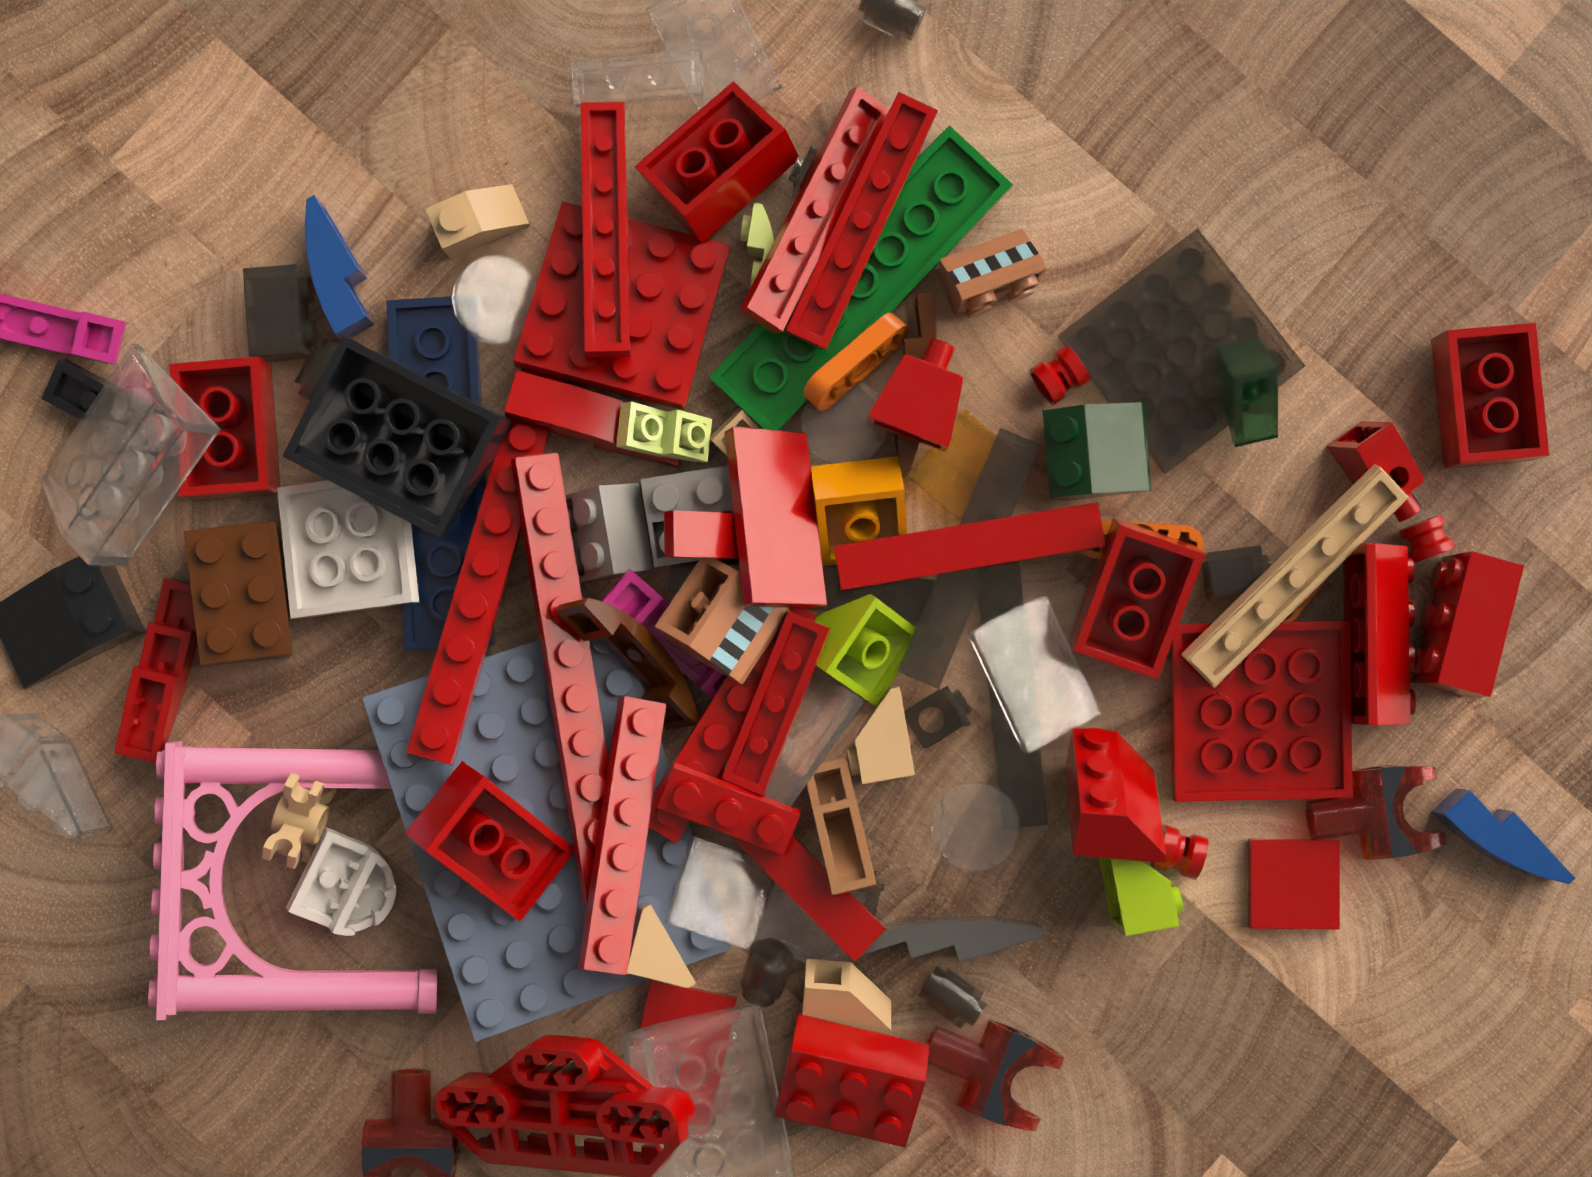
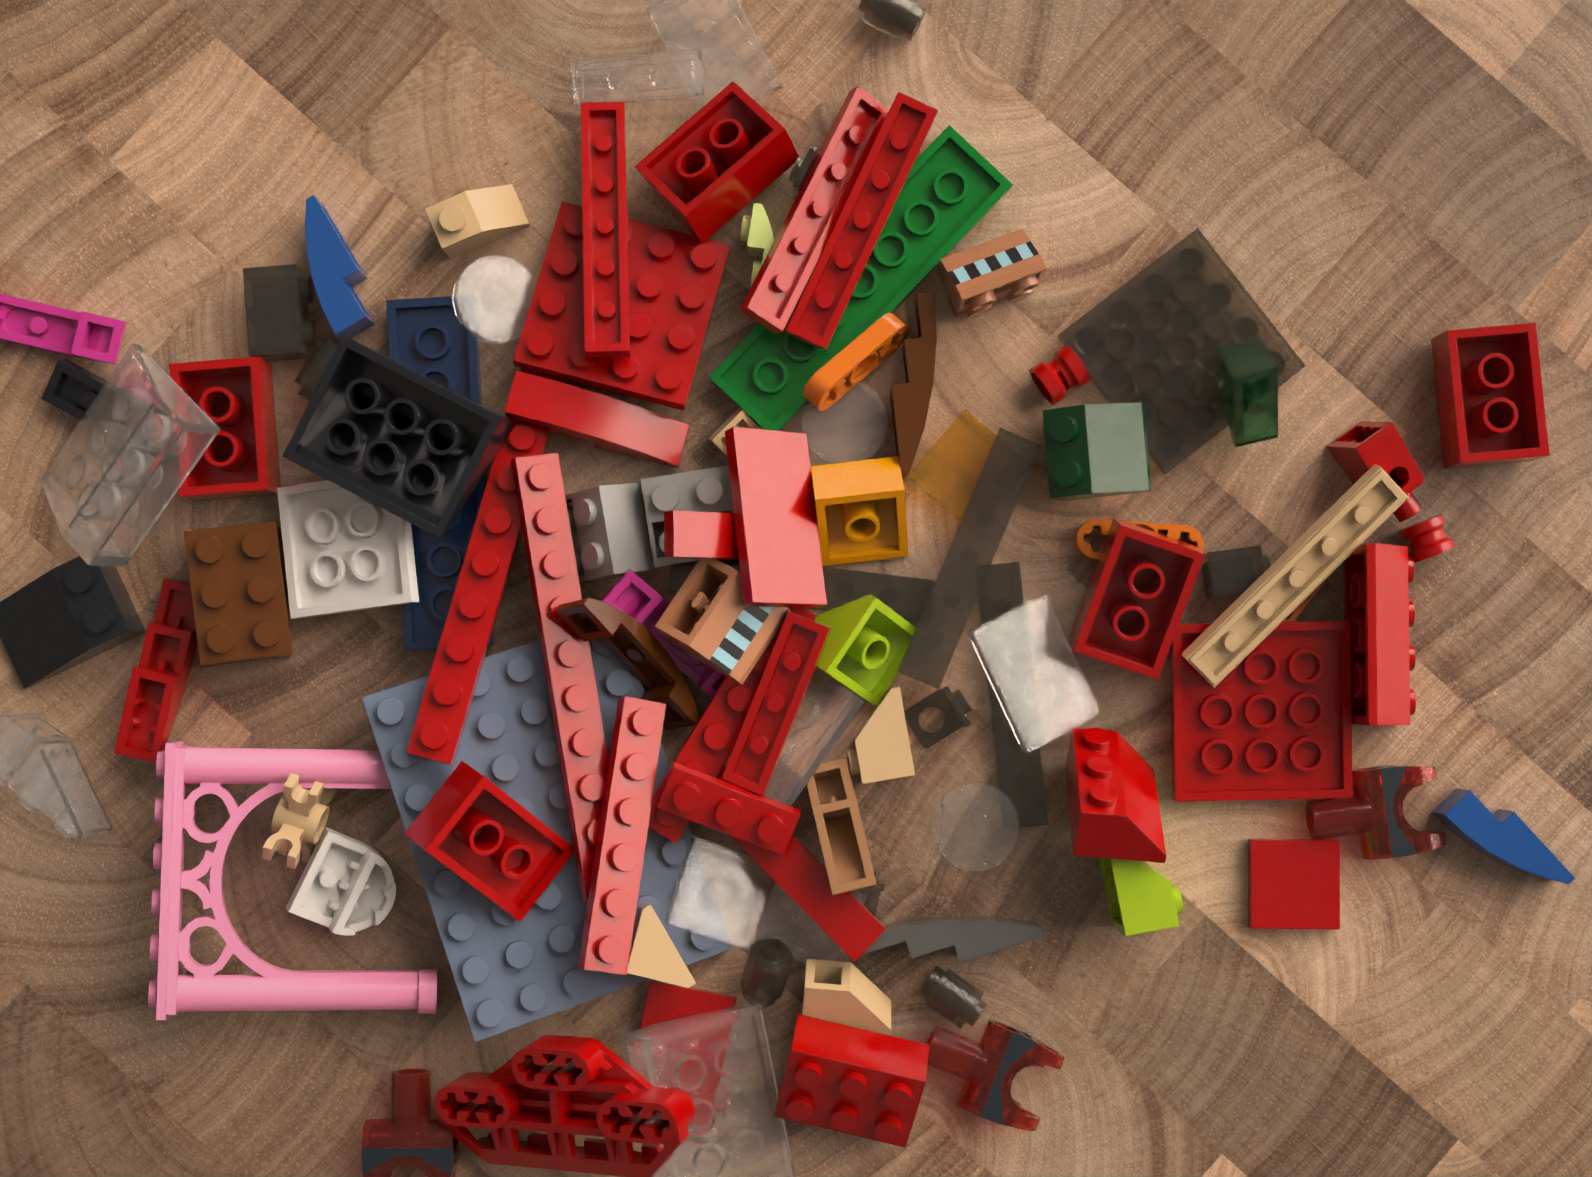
(664, 433): yellowish green slope -> none
(921, 398): red torso -> none
(969, 546): red tile -> none
(1183, 852): red wheel -> none
(1466, 623): red brick -> none

